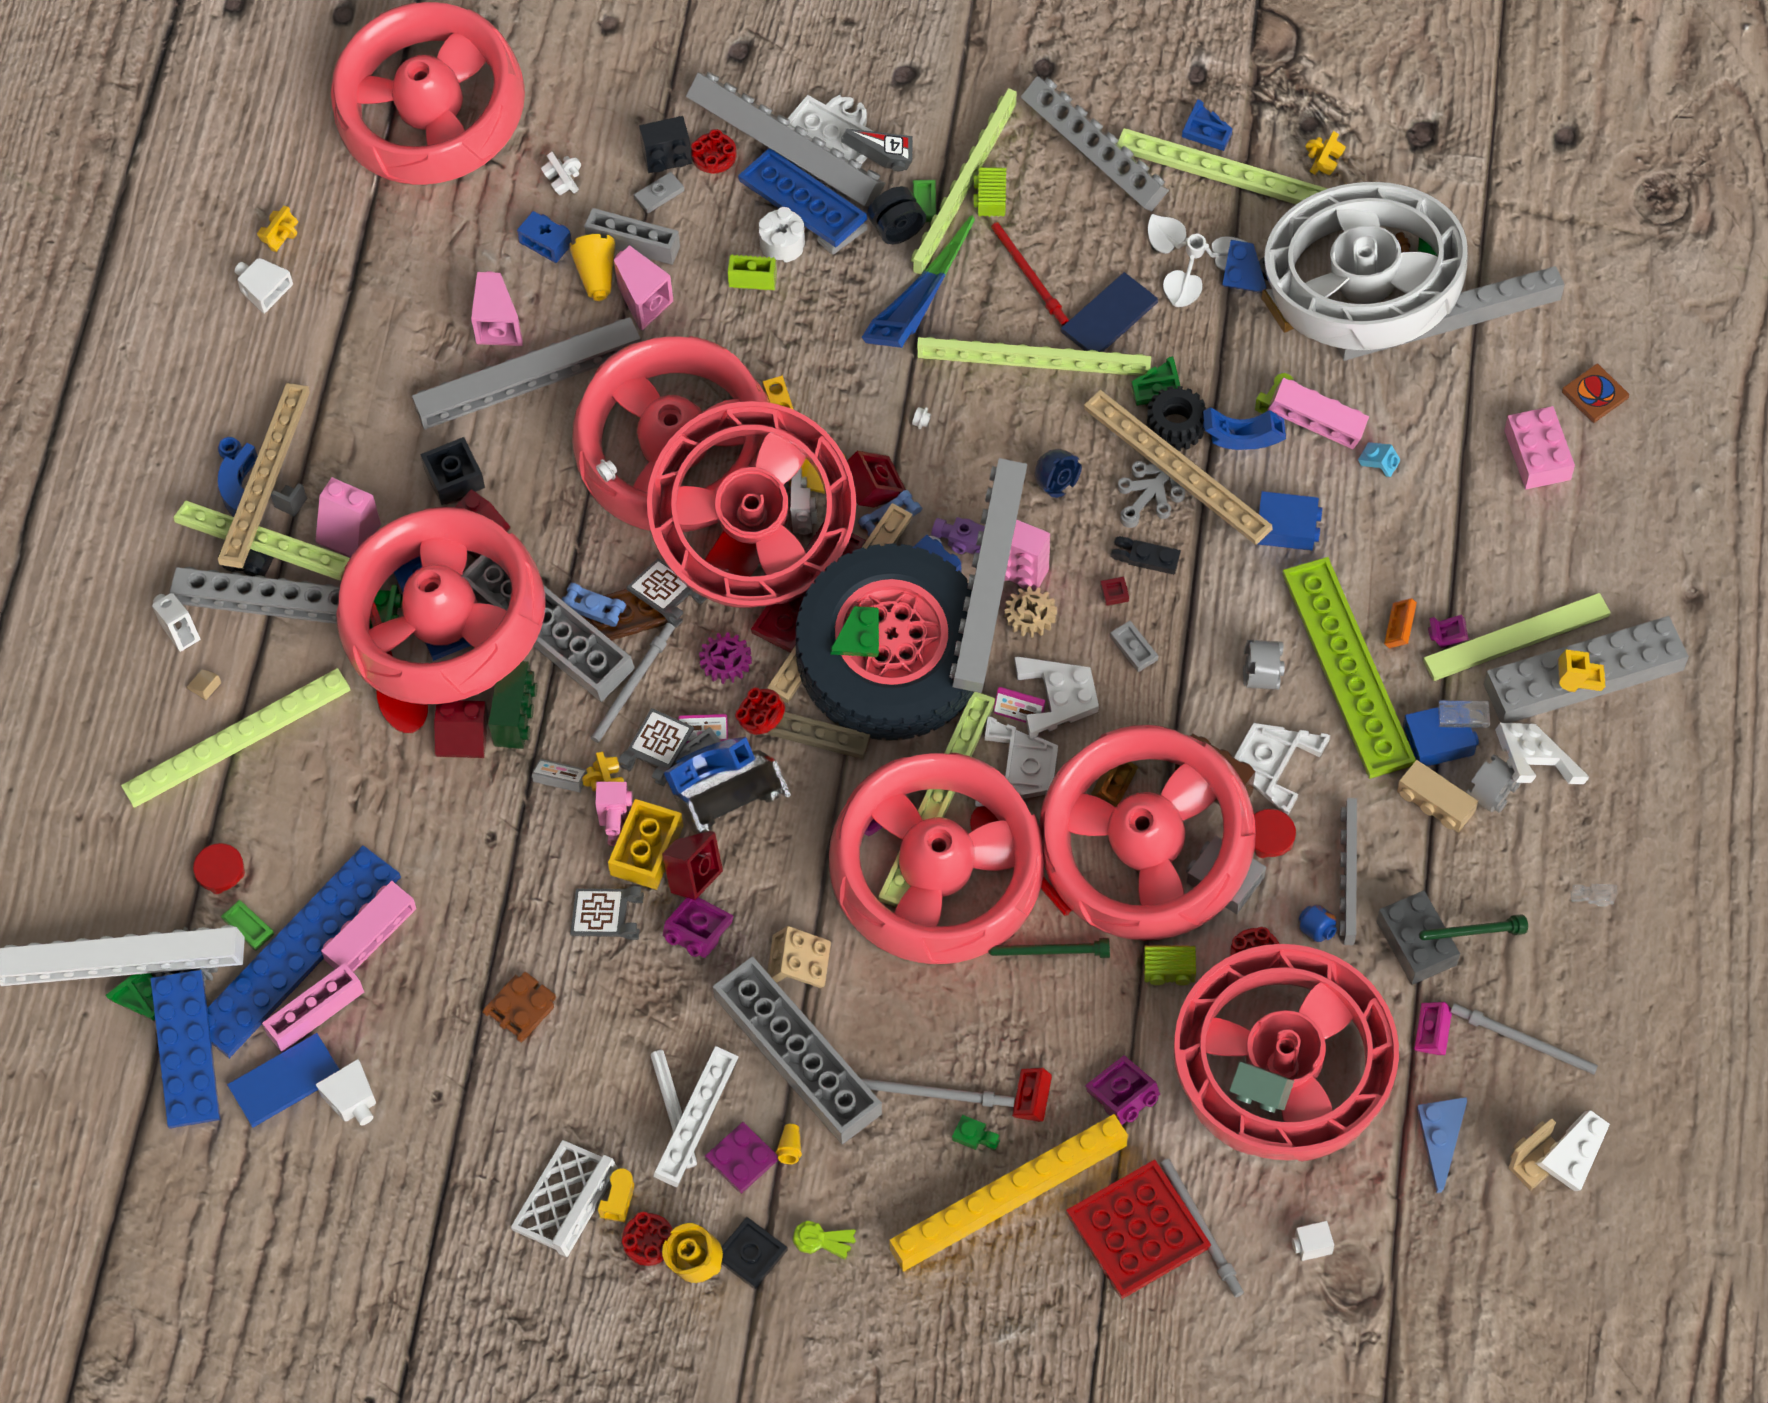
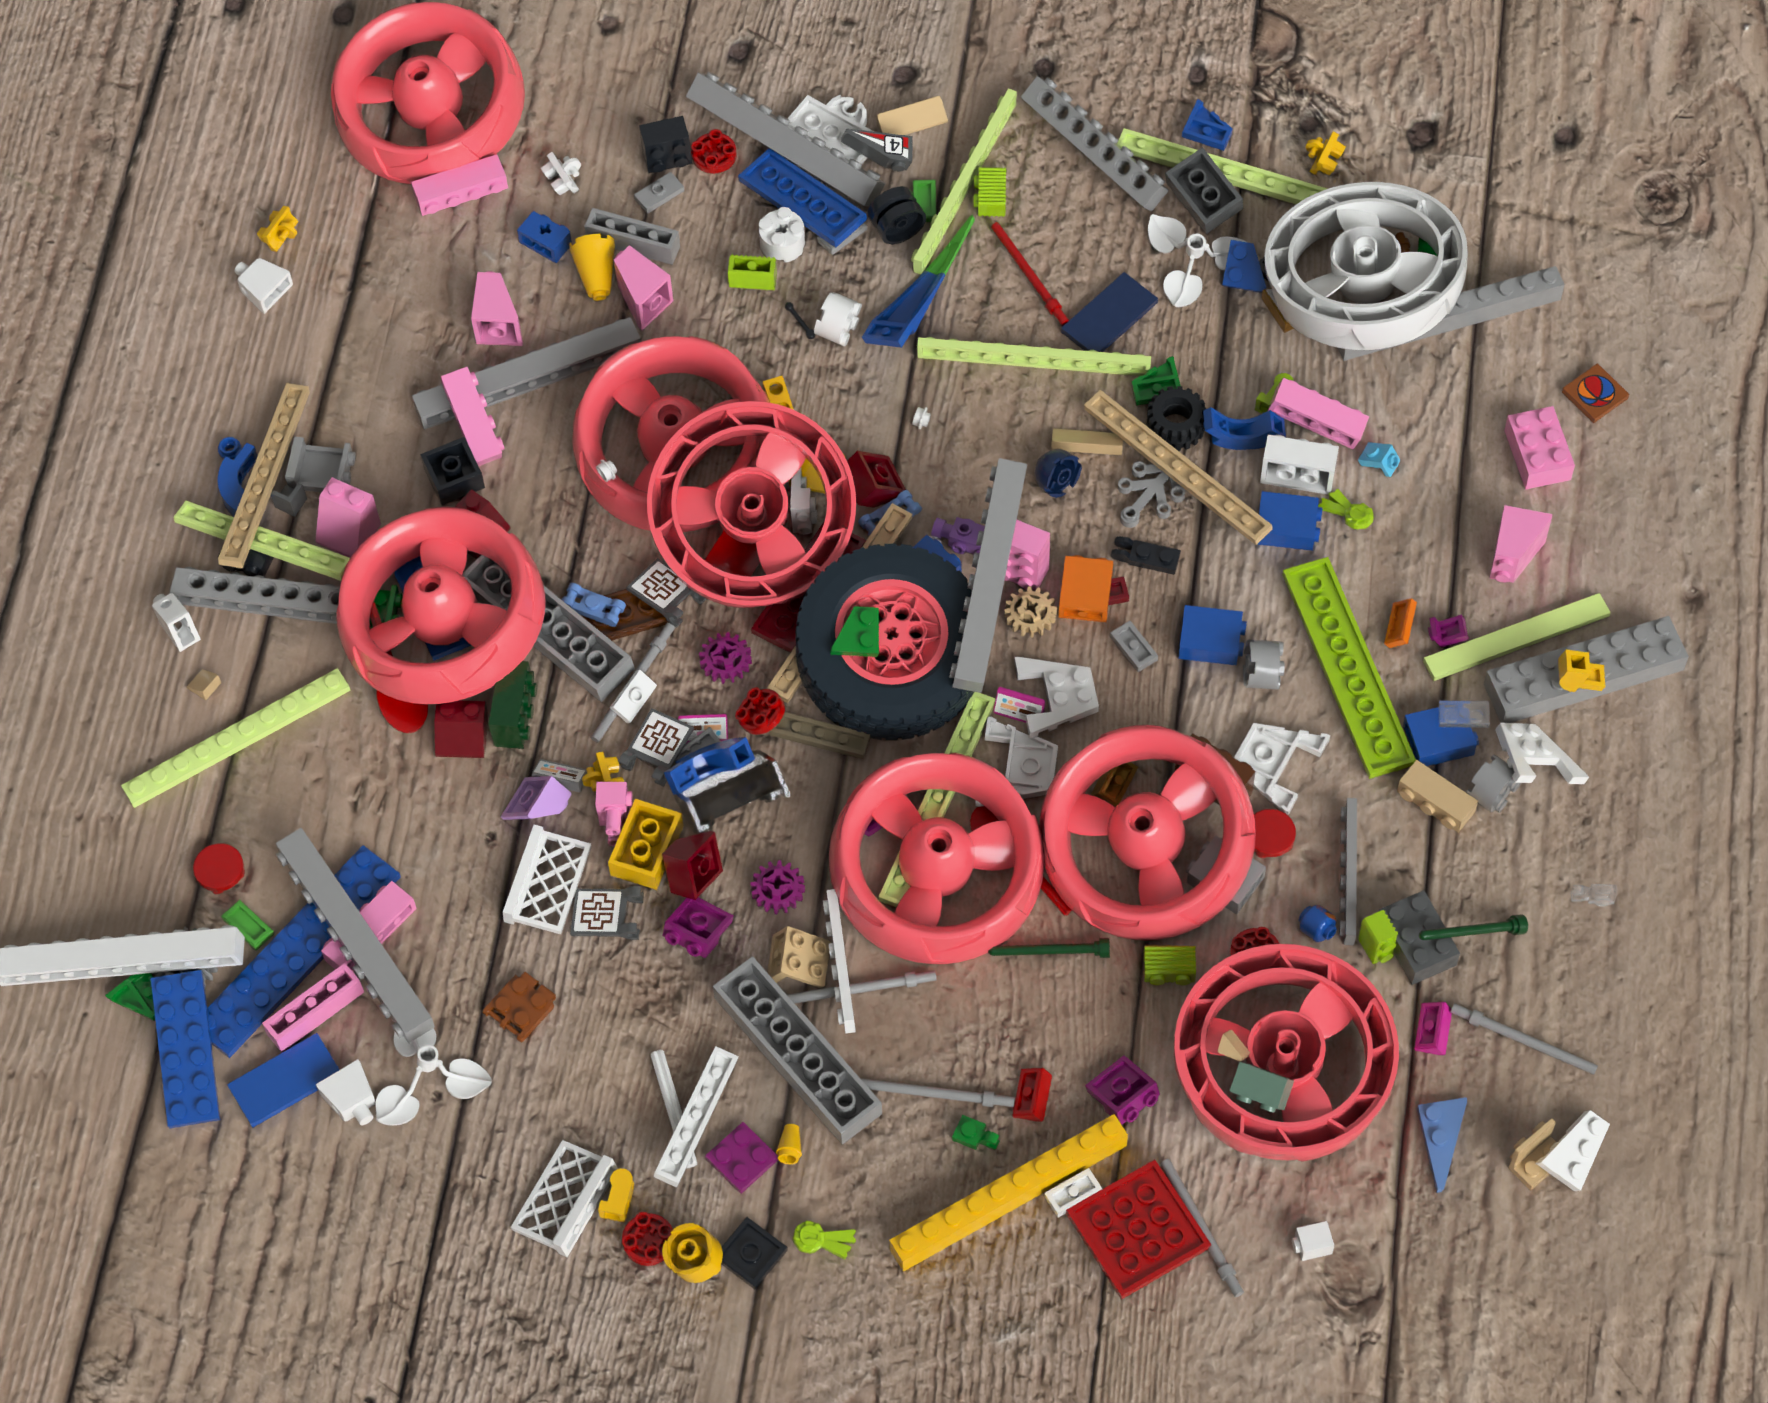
(316, 465): none -> light grey panel
(355, 936): none -> light grey brick
(459, 185): none -> bright pink brick
(464, 1080): none -> white plant
(471, 415): none -> bright pink brick
(528, 868): none -> white fence
(537, 798): none -> lavender slope
(633, 696): none -> white plate
(788, 891): none -> magenta gear
(809, 332): none -> black hinge
(838, 318): none -> white brick
(839, 970): none -> white plate
(910, 979): none -> light grey bar
(913, 117): none -> tan slope
(1072, 1192): none -> white plate
(1085, 588): none -> orange panel
(1087, 441): none -> tan slope
(1204, 190): none -> dark grey brick
(1212, 635): none -> blue brick
(1232, 1047): none -> tan slope
(1299, 464): none -> white brick
(1355, 515): none -> lime piece
(1378, 937): none -> lime brick
(1518, 541): none -> bright pink slope

